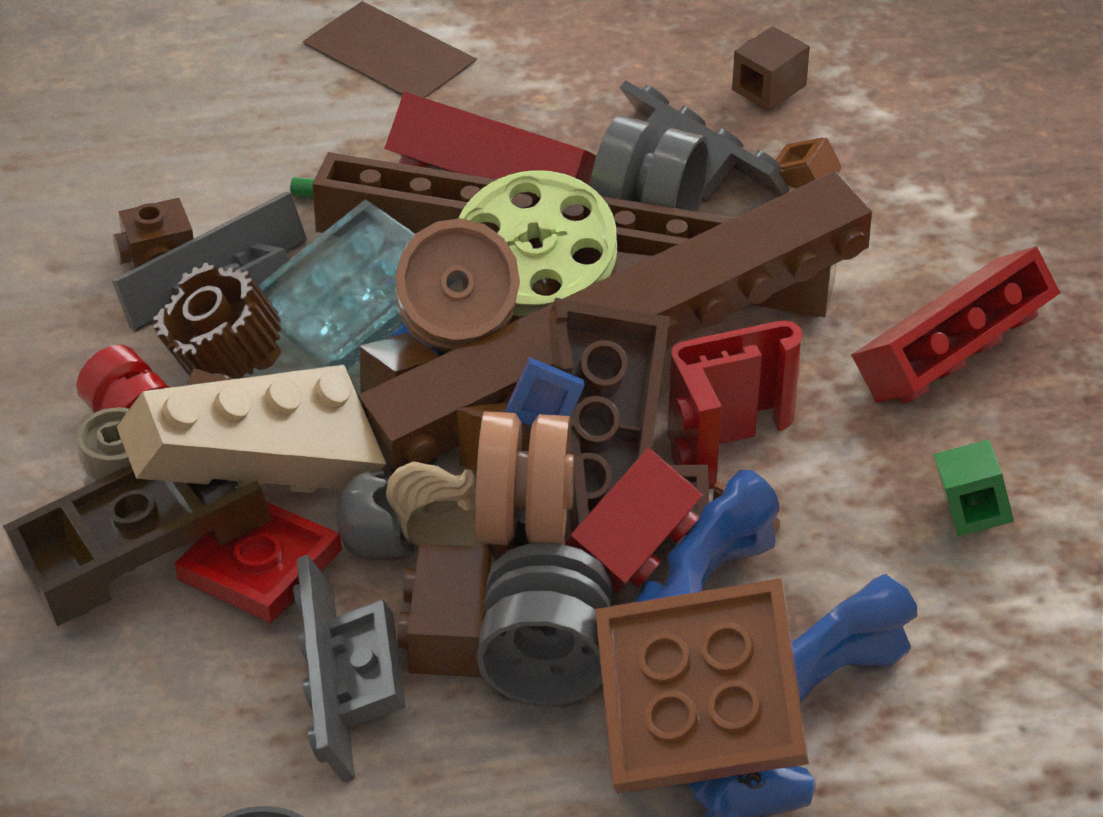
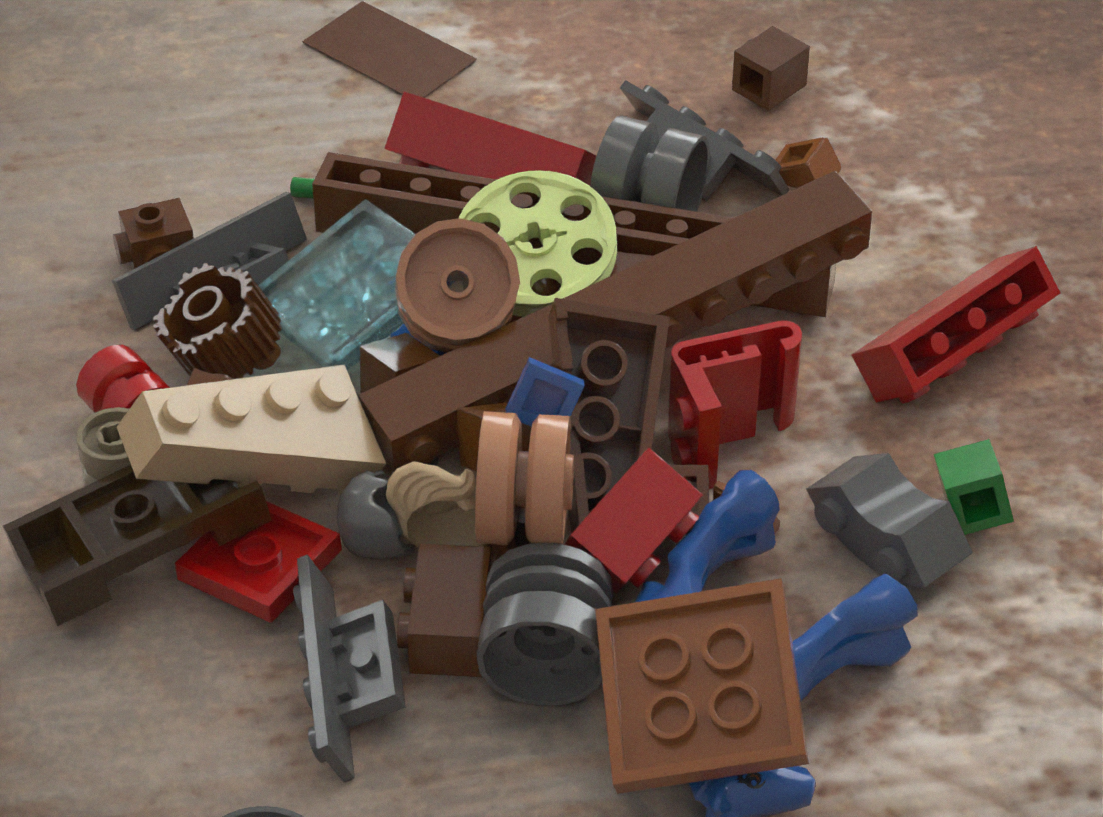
(889, 520): none -> dark grey brick

